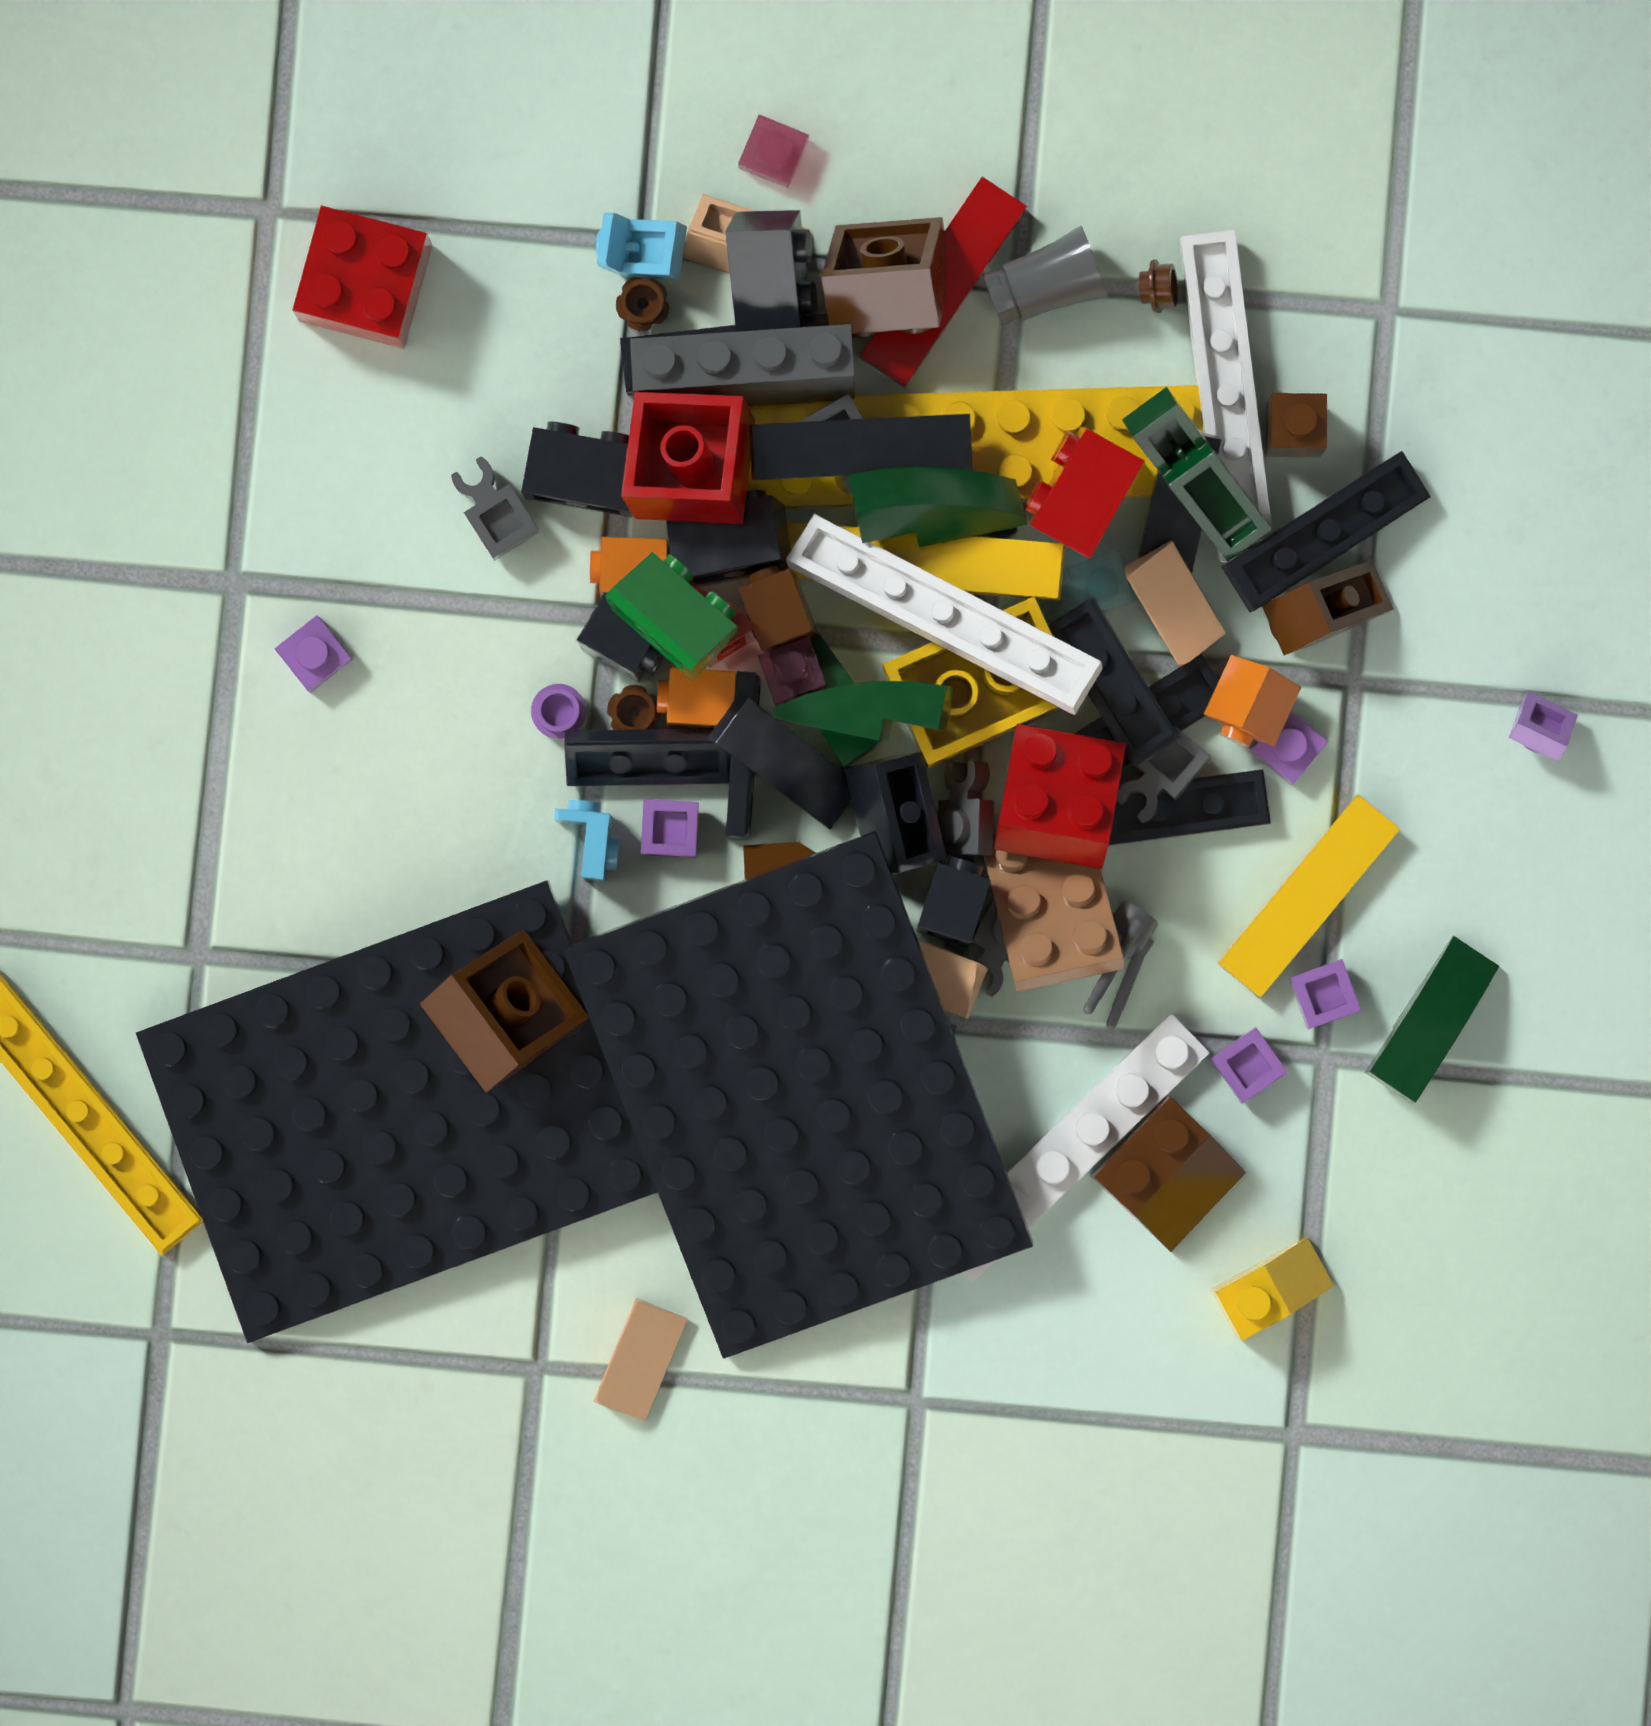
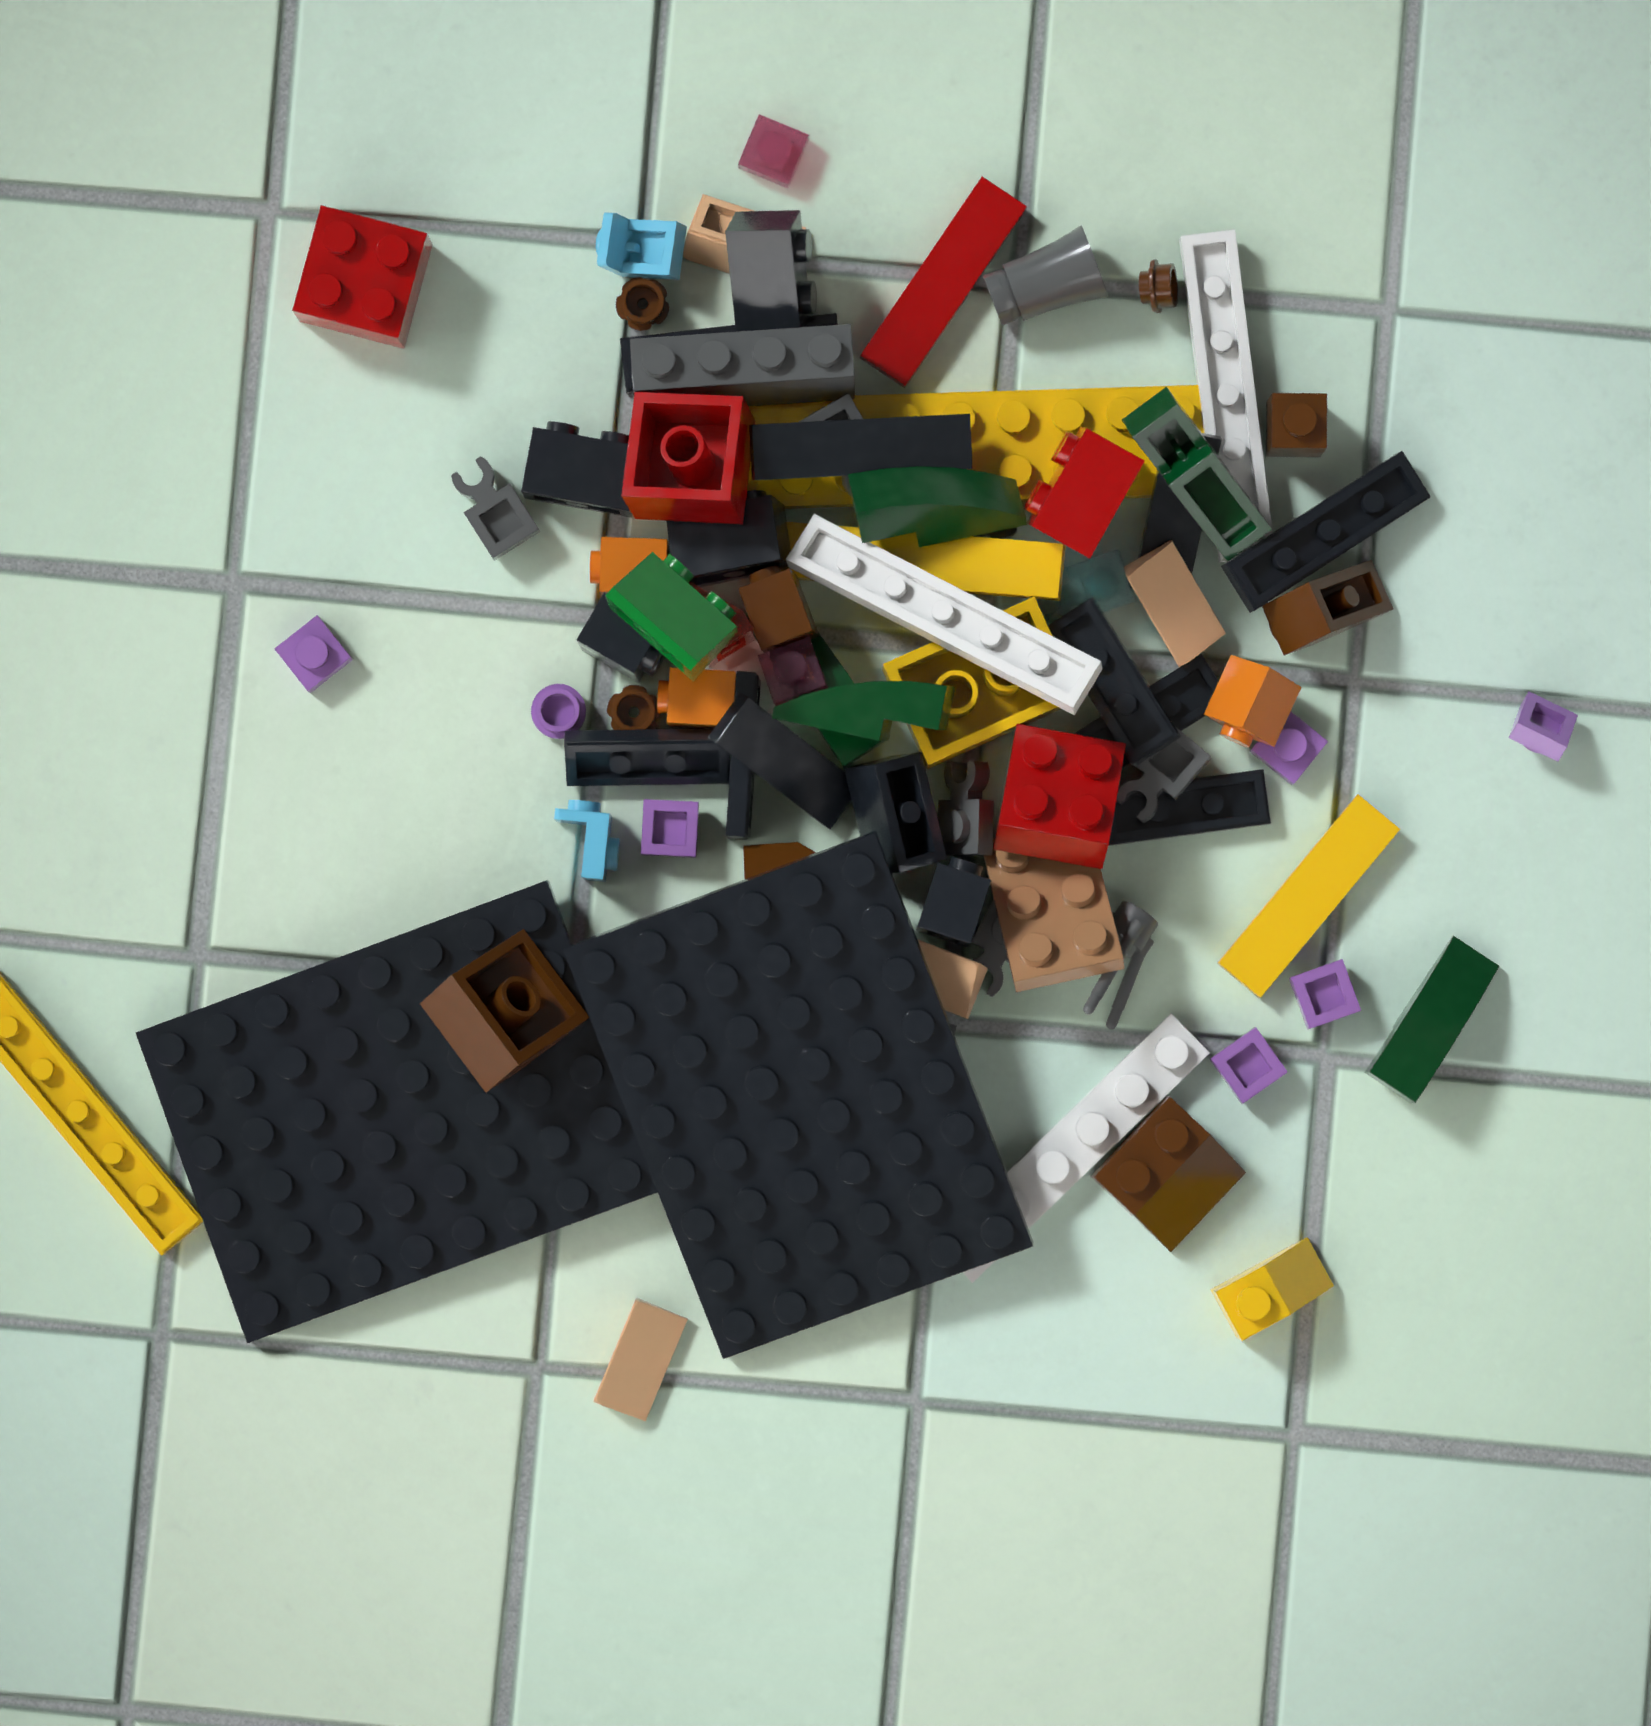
(886, 276): reddish brown slope -> none

